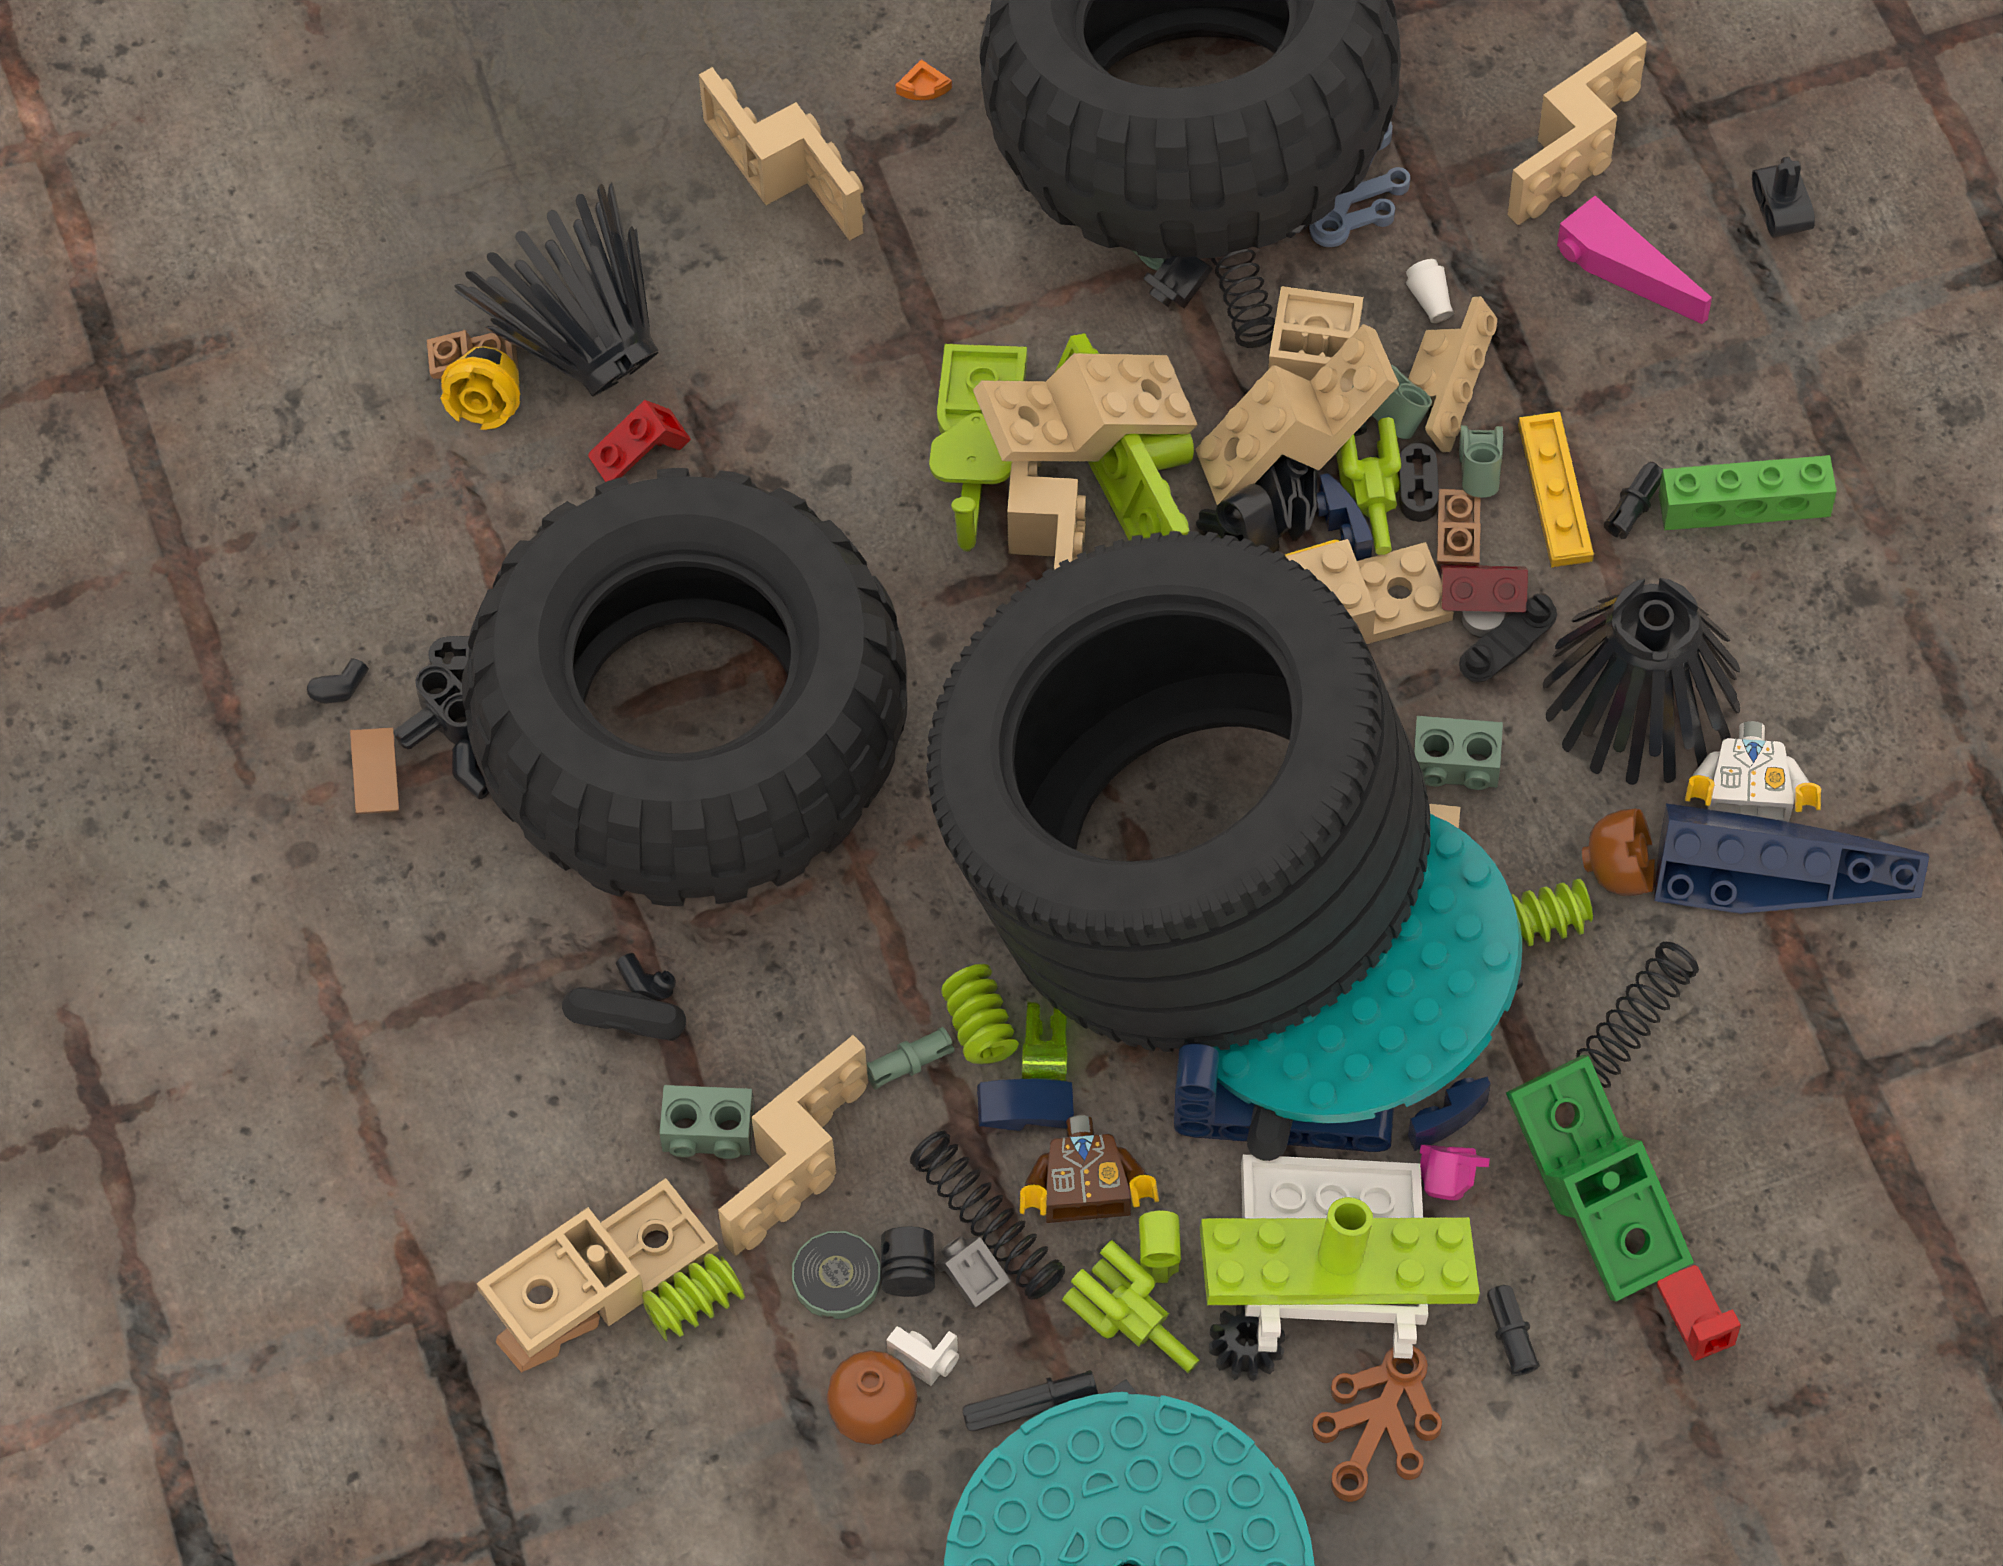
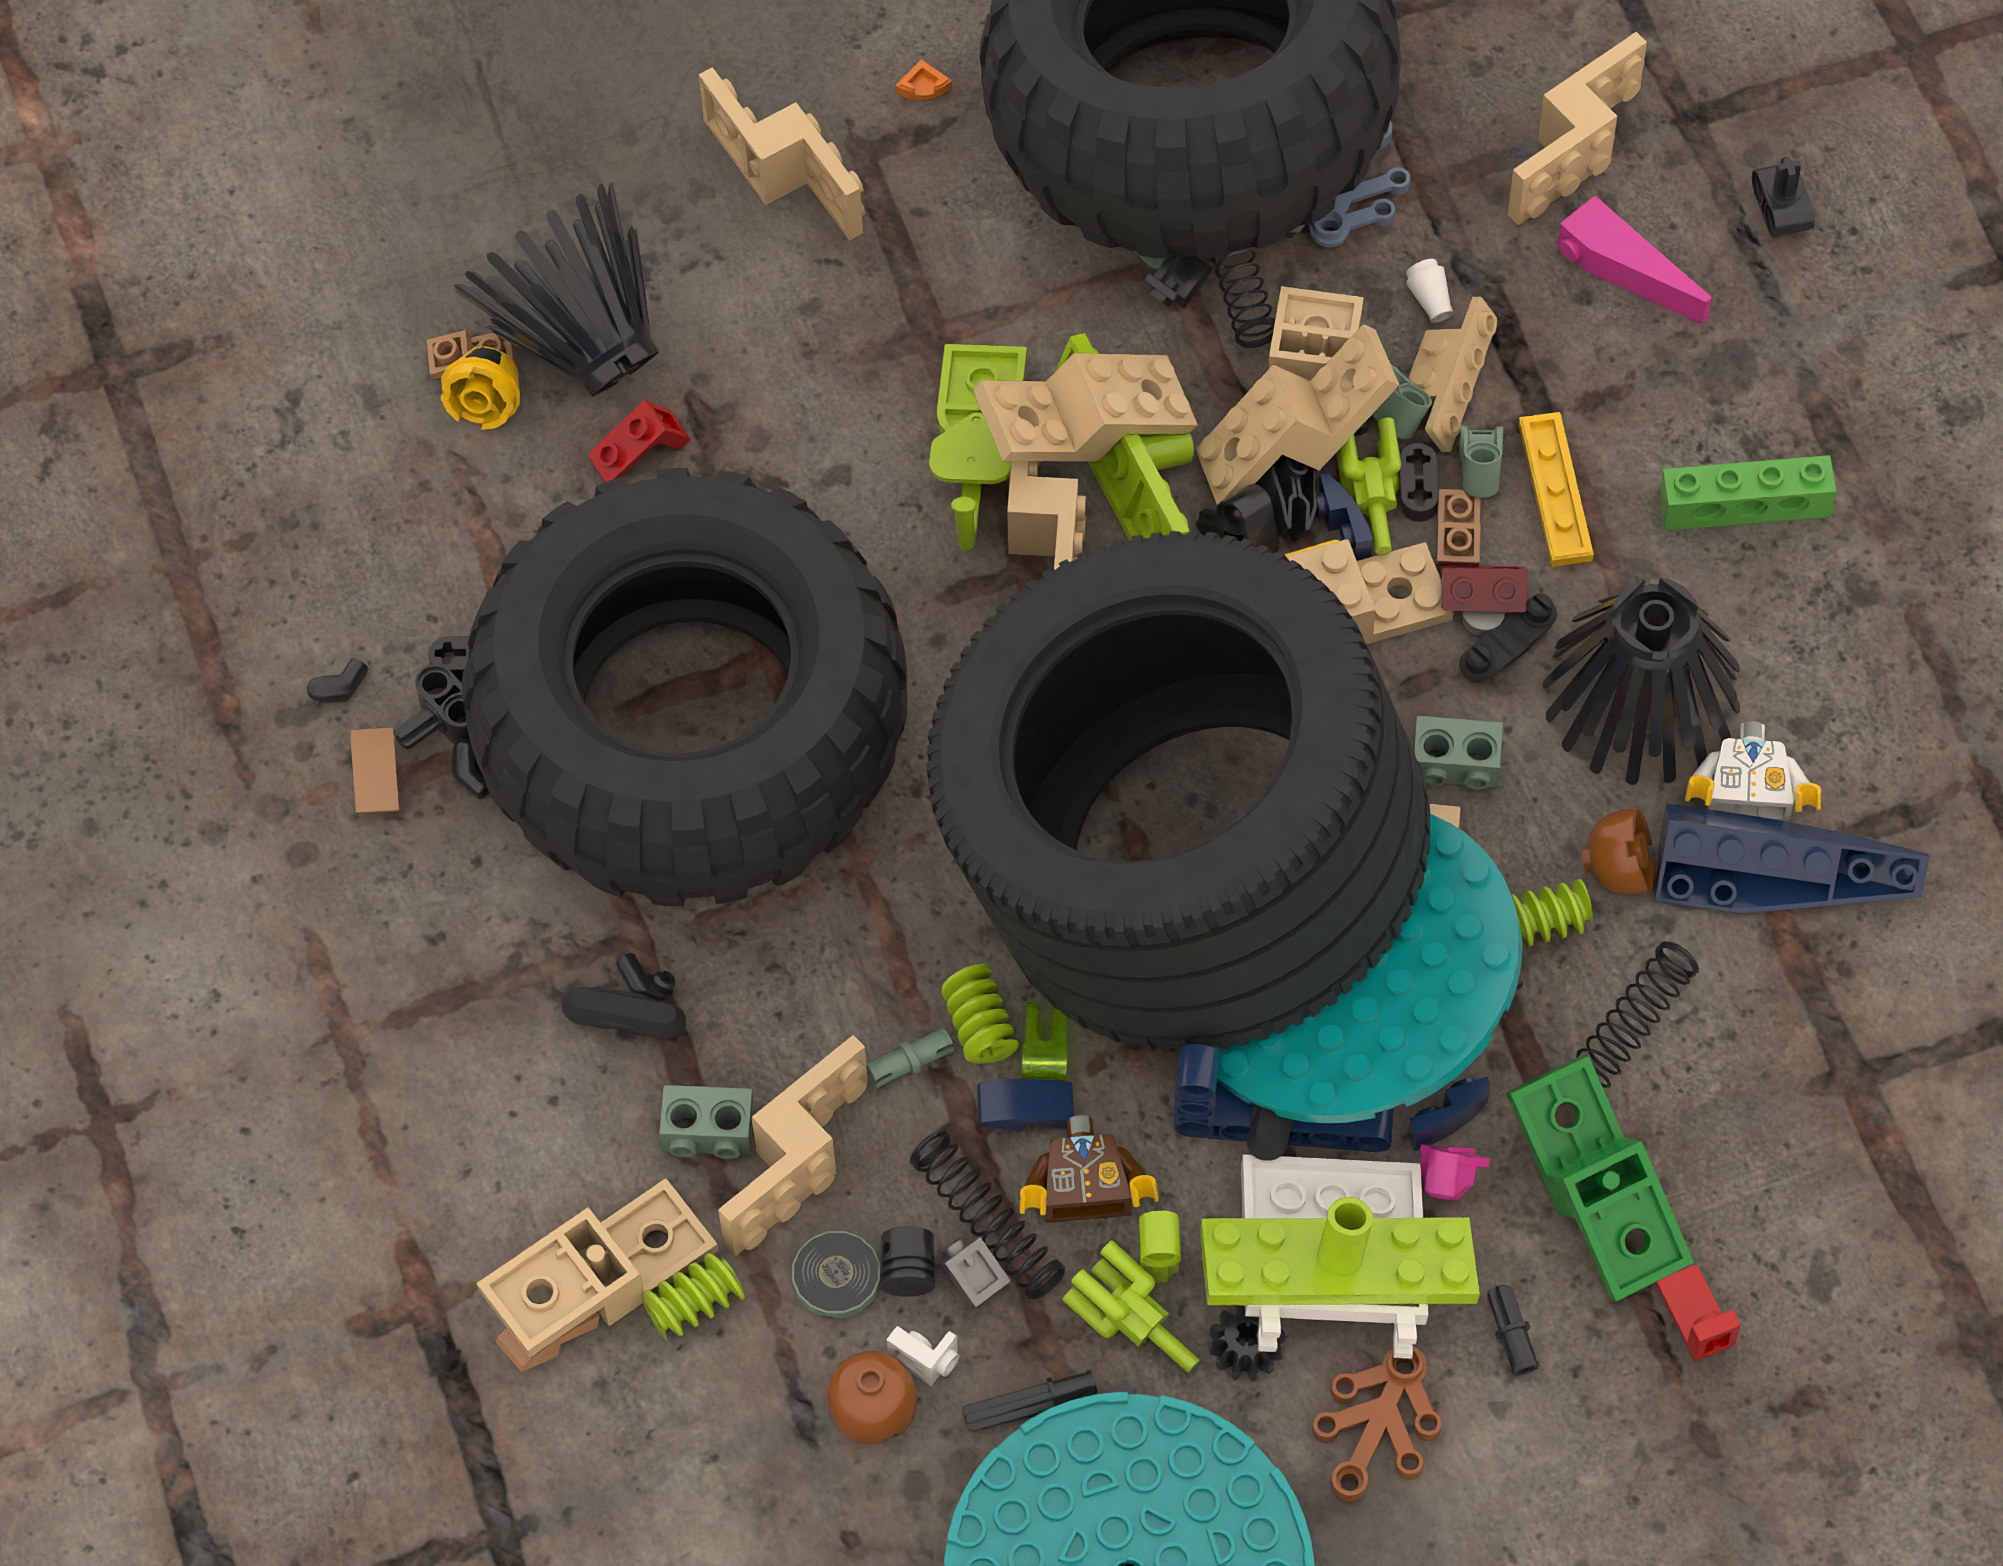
(1634, 501): black axle -> none

